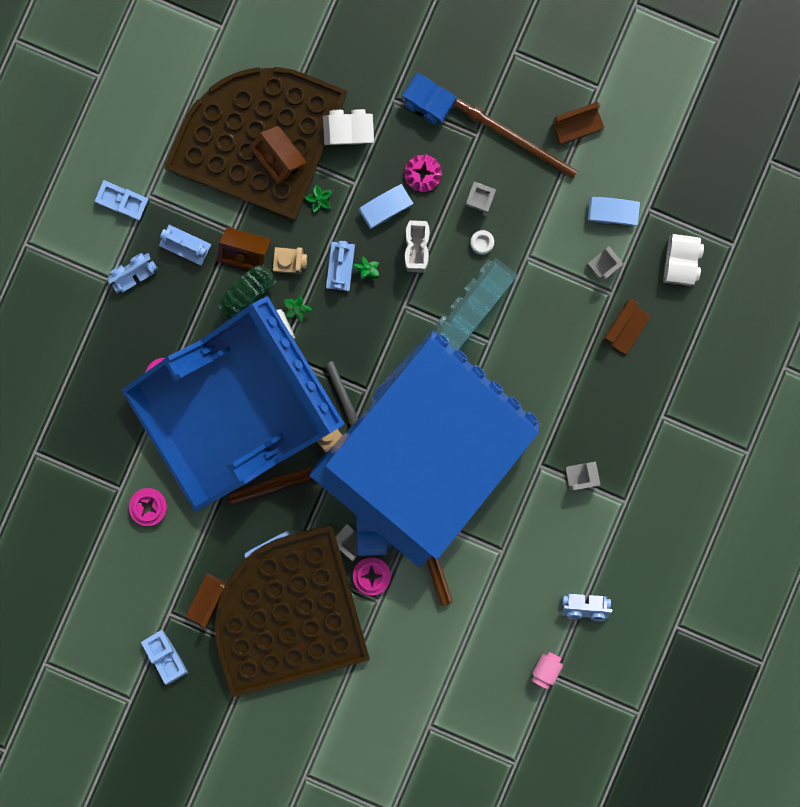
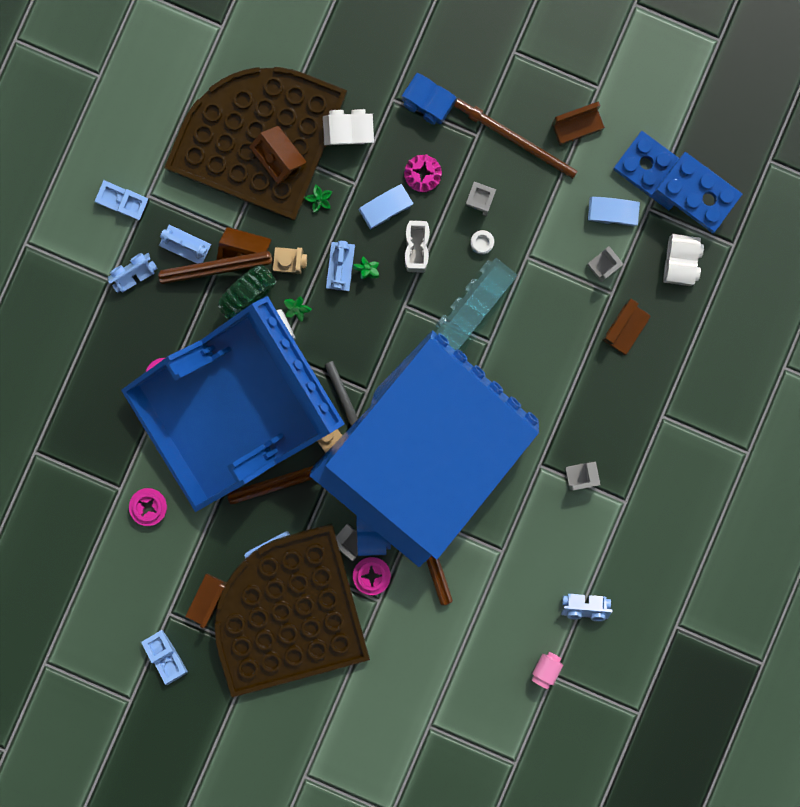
(215, 267): none -> reddish brown axle
(677, 181): none -> blue bracket

